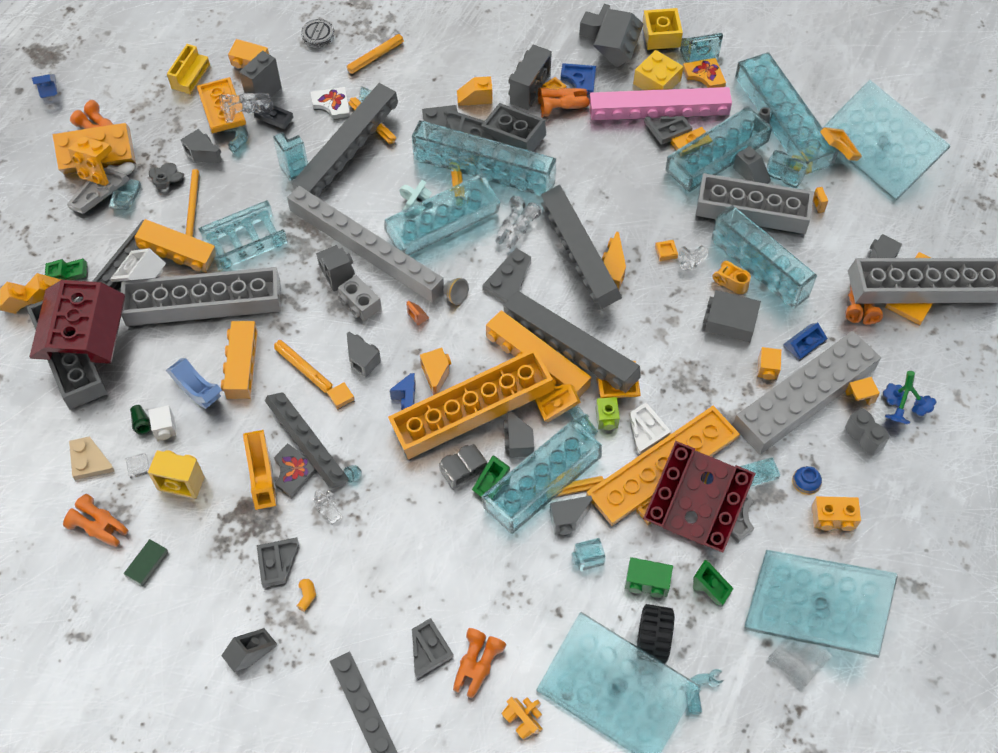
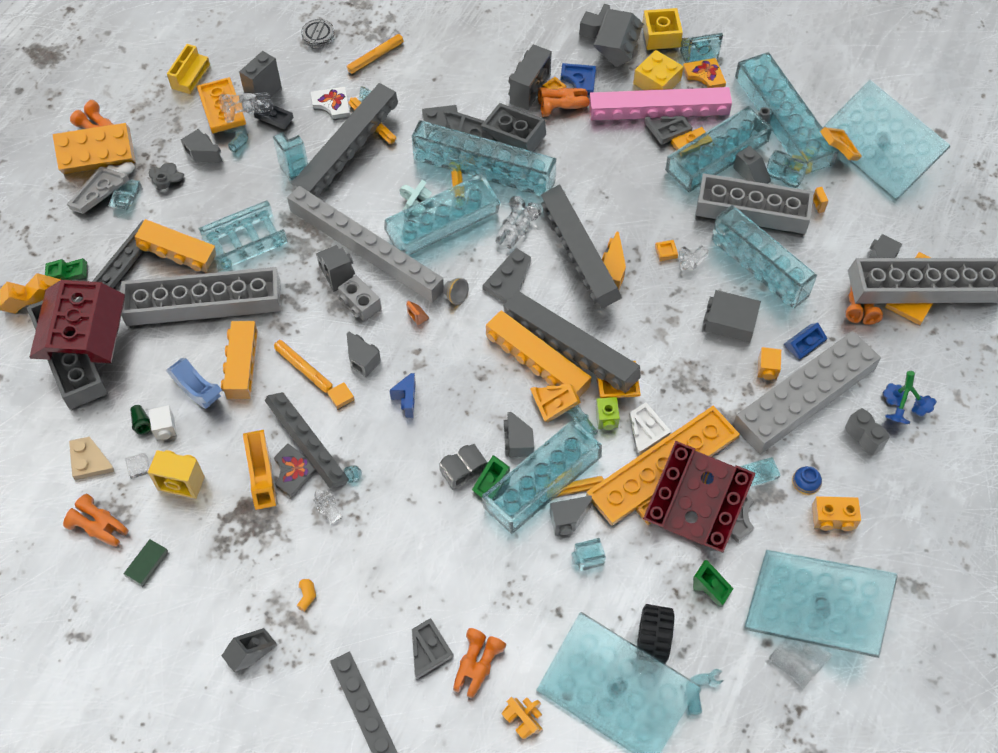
(46, 85): blue slope -> none
(87, 158): light orange bracket -> none
(139, 265): white slope -> none
(192, 202): light orange piece -> none
(243, 52): light orange brick -> none
(275, 560): dark grey wing -> none
(436, 368): light orange slope -> none
(471, 403): light orange brick -> none
(476, 92): light orange slope -> none
(648, 577): green brick -> none
(732, 277): light orange piece -> none
(863, 389): light orange panel -> none

